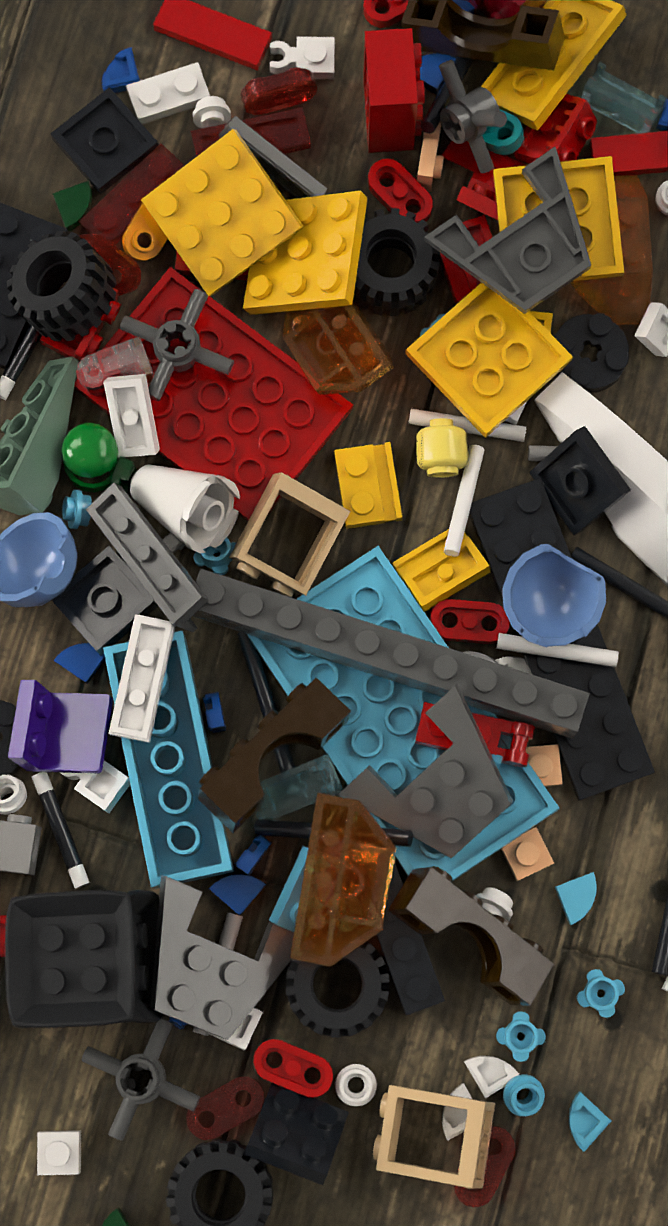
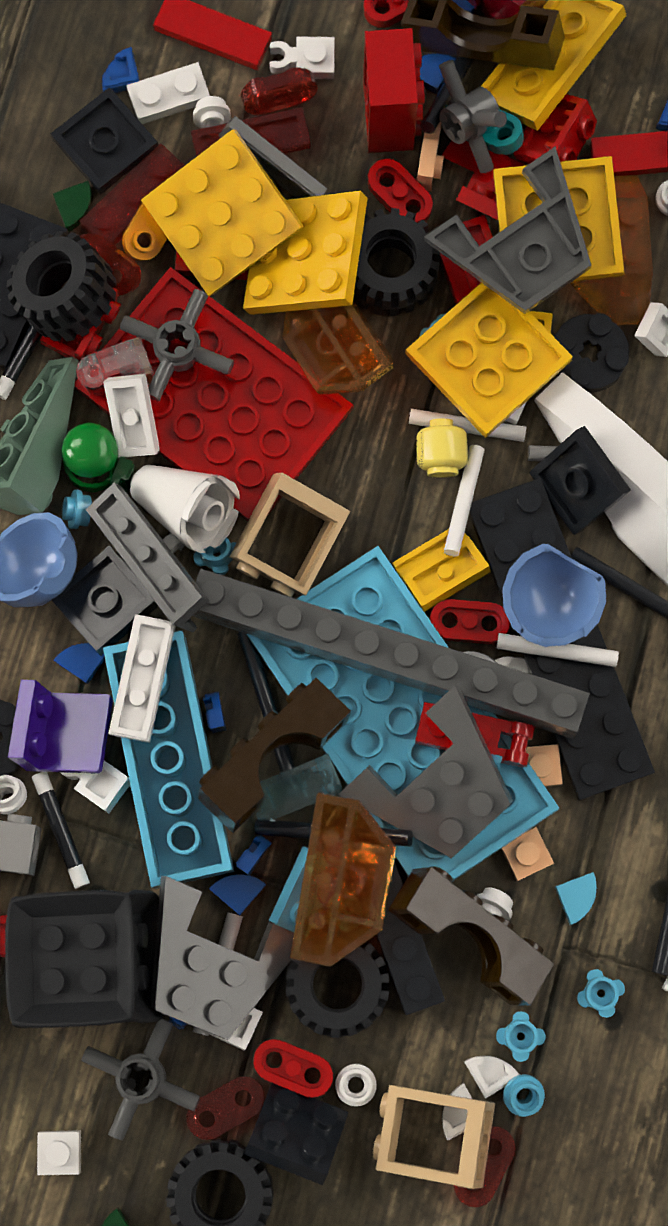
(368, 485): yellow plate -> none
(585, 1121): medium azure tile -> none
(622, 101): clear light blue hinge -> none

